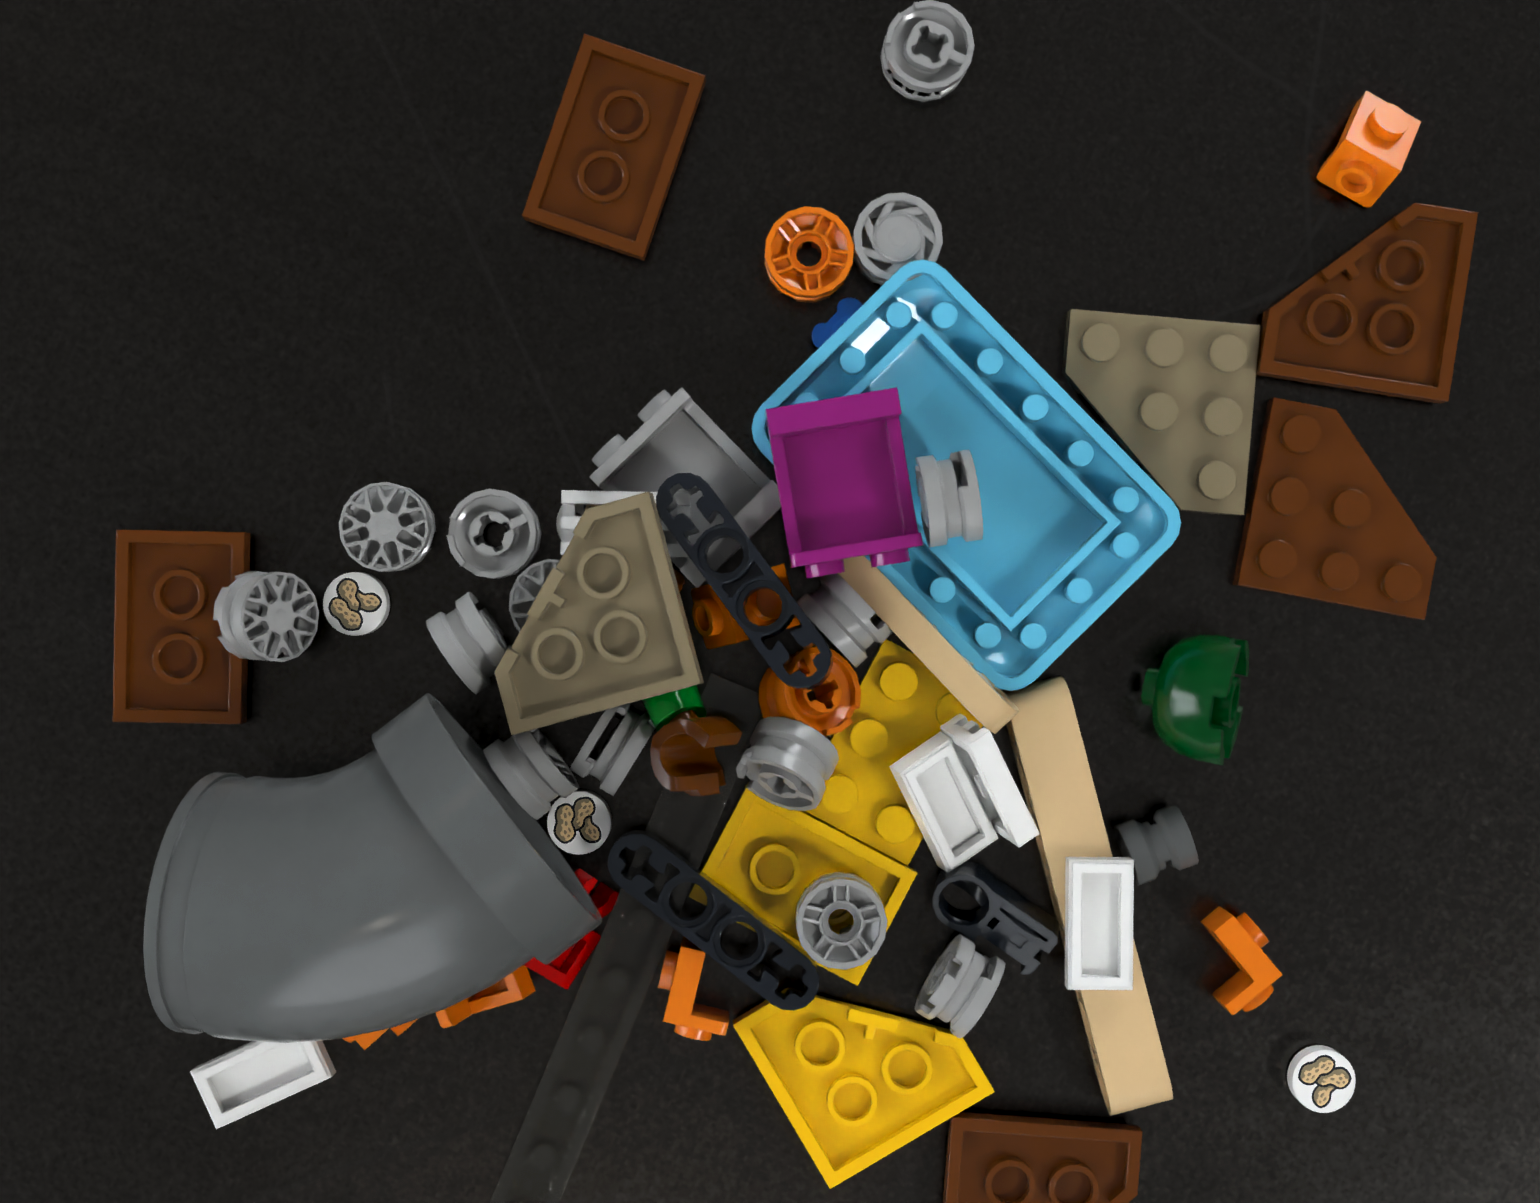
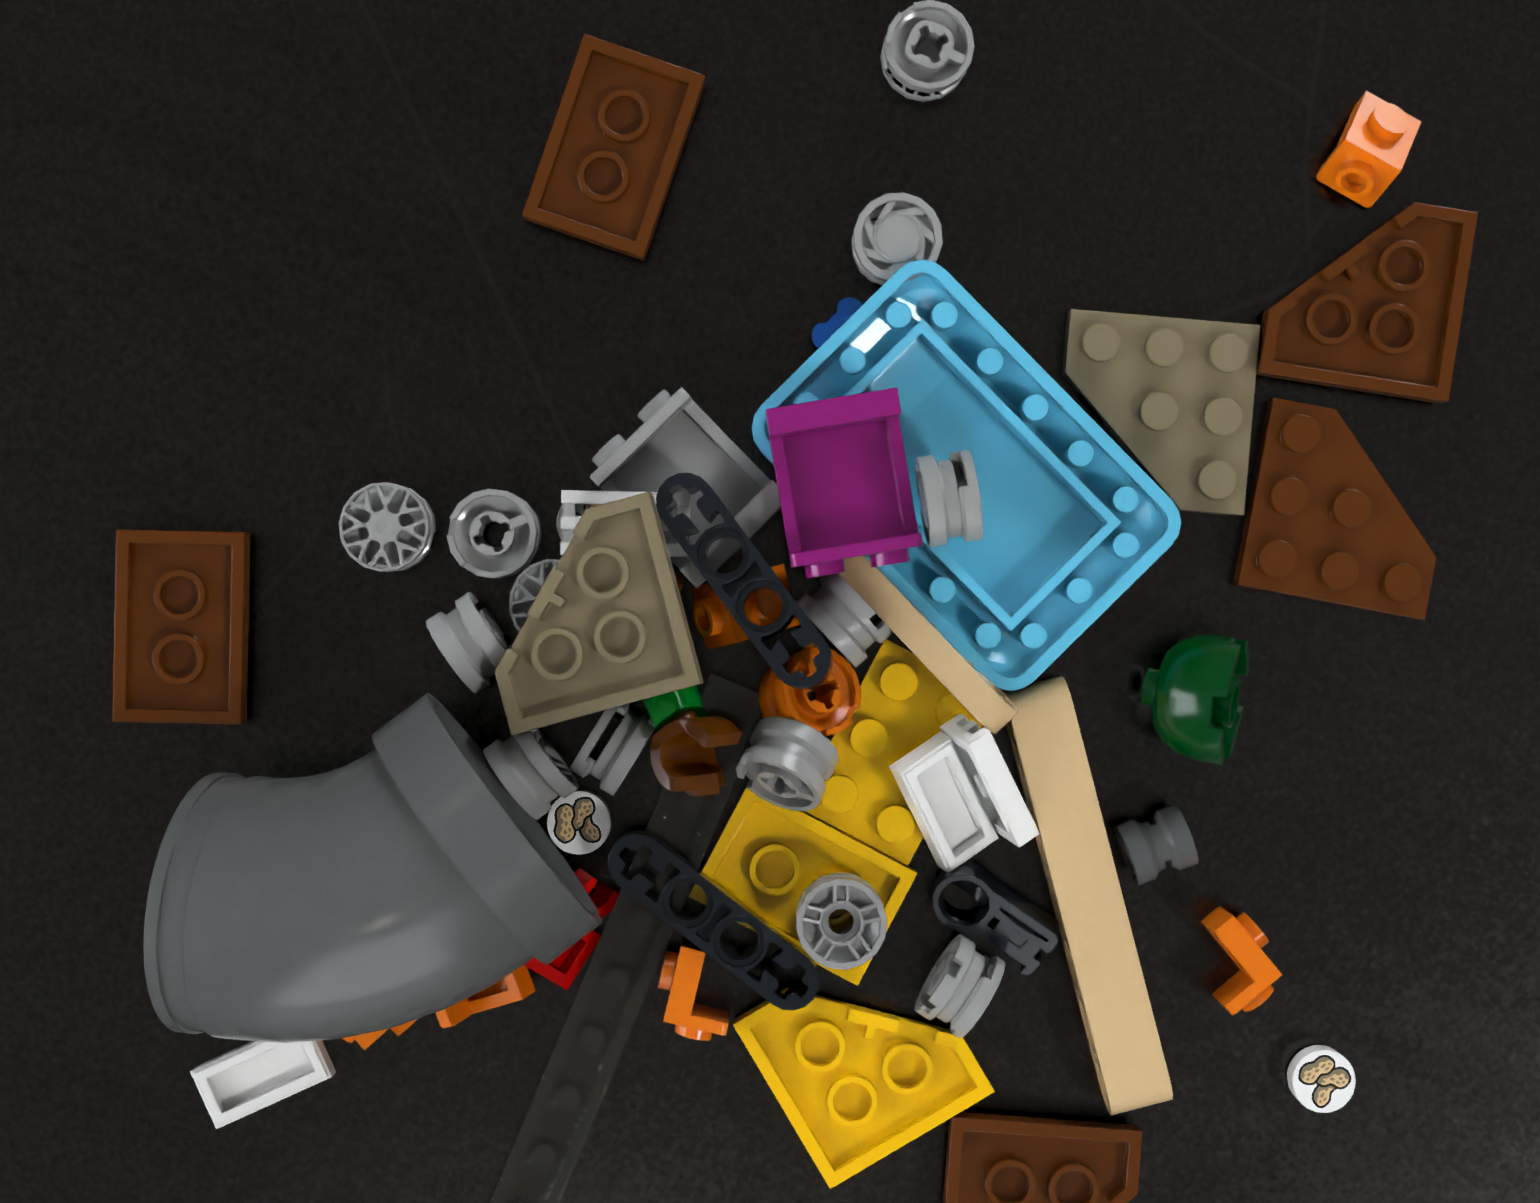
(286, 618): light grey wheel -> none
(356, 603): tile -> none
(827, 236): orange wheel -> none
(1099, 923): white tile -> none

